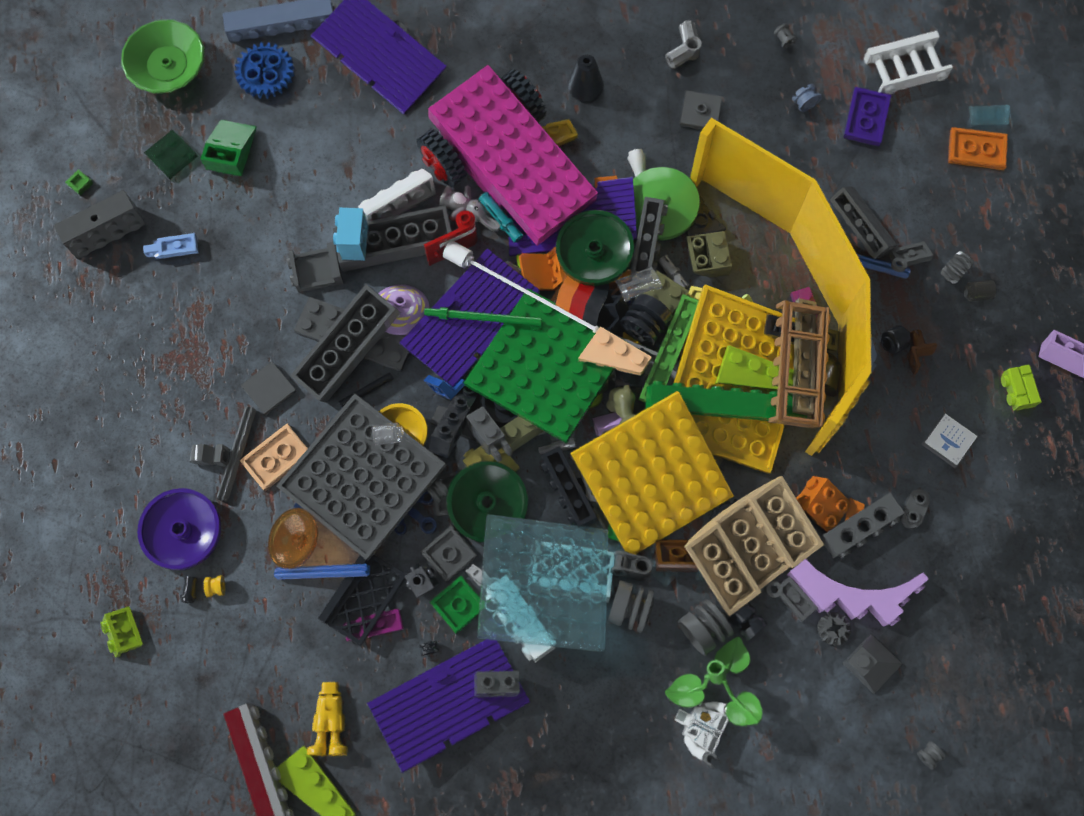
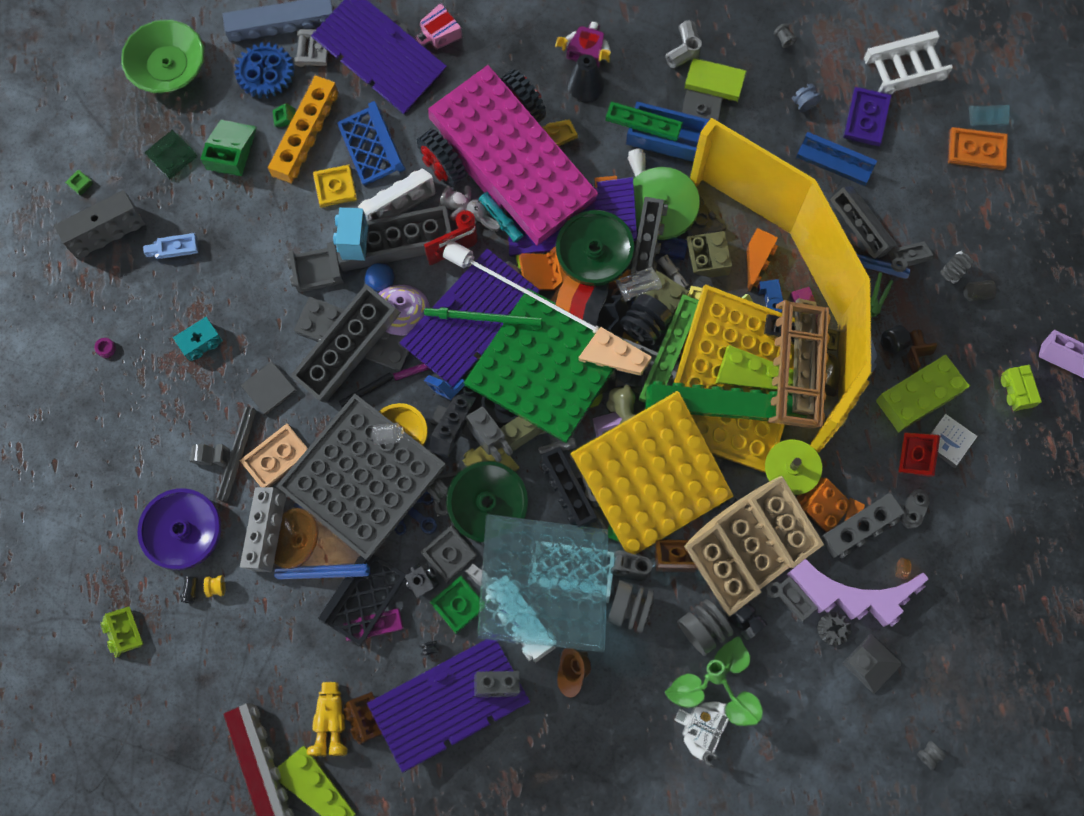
(105, 347): none -> magenta tile
(188, 339): none -> teal brick
(263, 529): none -> light grey brick
(283, 115): none -> green slope
(294, 135): none -> light orange brick
(317, 53): none -> light grey plate
(335, 186): none -> yellow tile
(361, 719): none -> reddish brown bracket
(379, 276): none -> blue hair
(383, 134): none -> blue fence
(410, 371): none -> magenta bar
(439, 28): none -> bright pink torso
(572, 670): none -> reddish brown piece
(585, 41): none -> torso
(644, 121): none -> green tile
(673, 247): none -> plate
(687, 141): none -> blue piece
(715, 79): none -> lime tile
(757, 253): none -> orange slope
(772, 293): none -> blue leg
(796, 463): none -> lime piece
(835, 160): none -> blue fence
(875, 307): none -> bright green plant
(903, 568): none -> clear orange tile
(919, 454): none -> red slope
(922, 393): none -> lime piece

